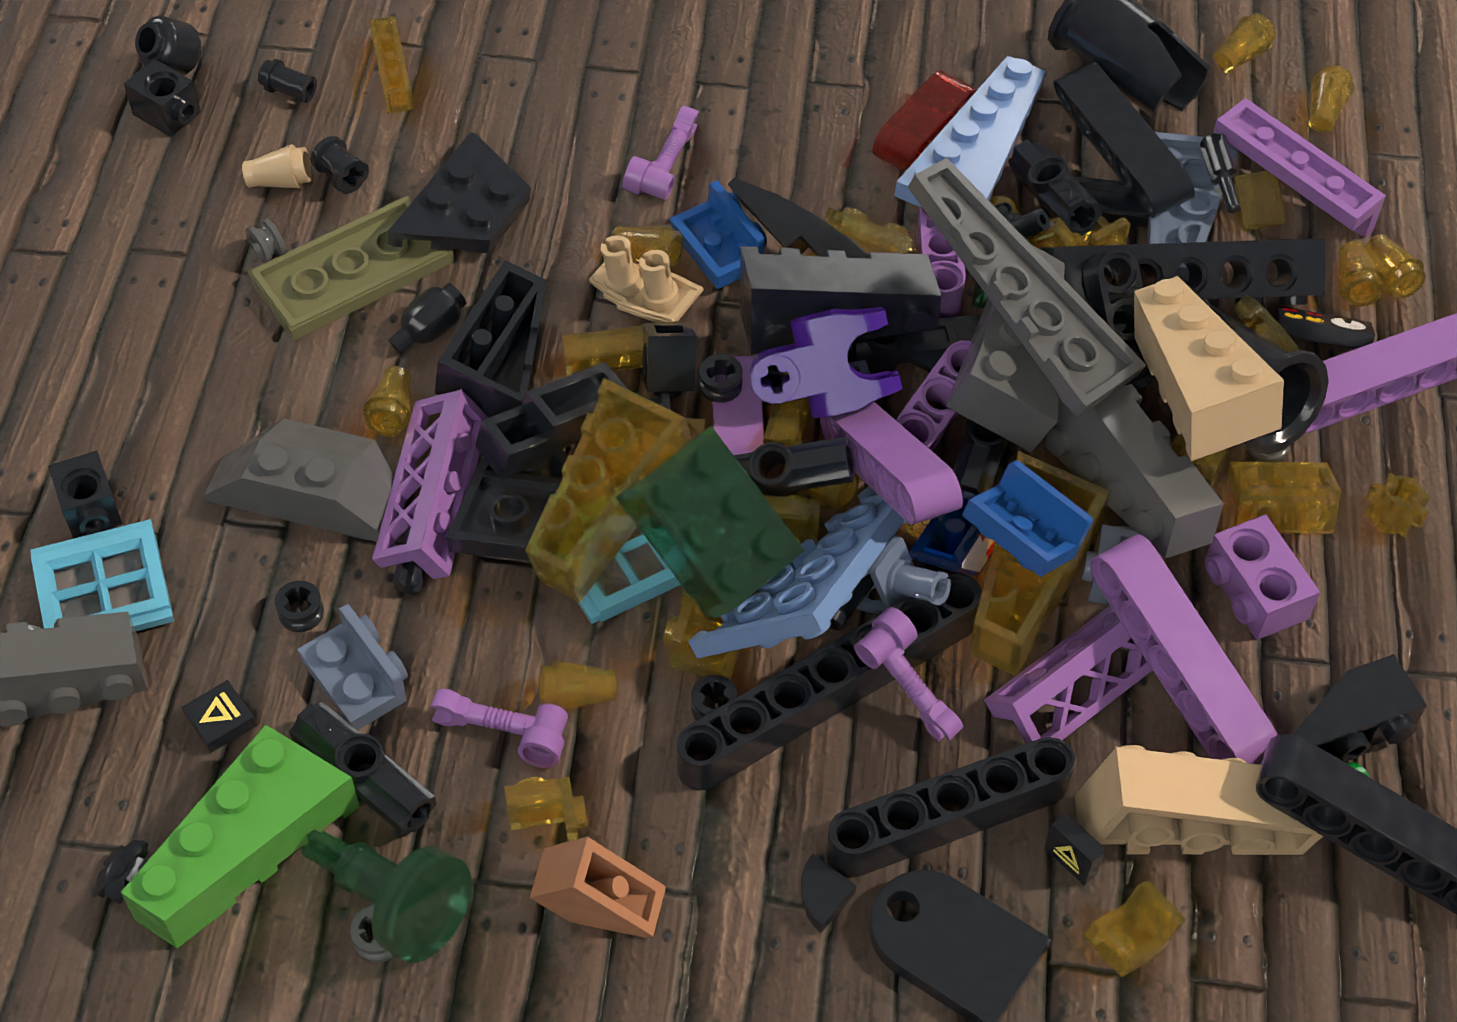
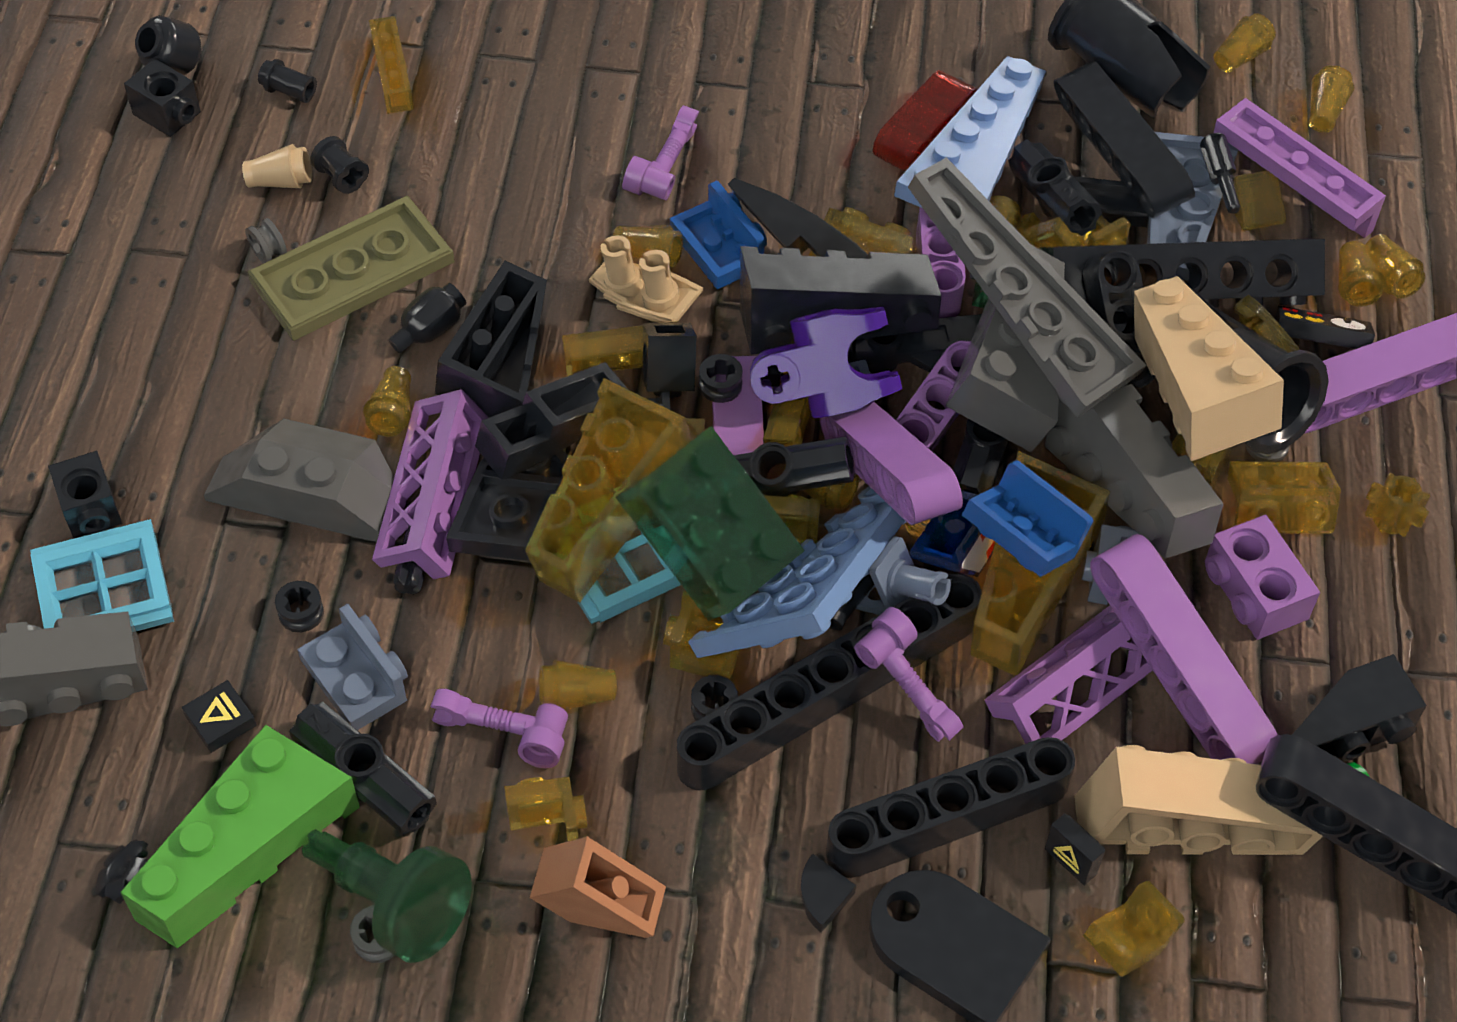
(465, 202): black wing -> none
(1028, 224): black arm -> none

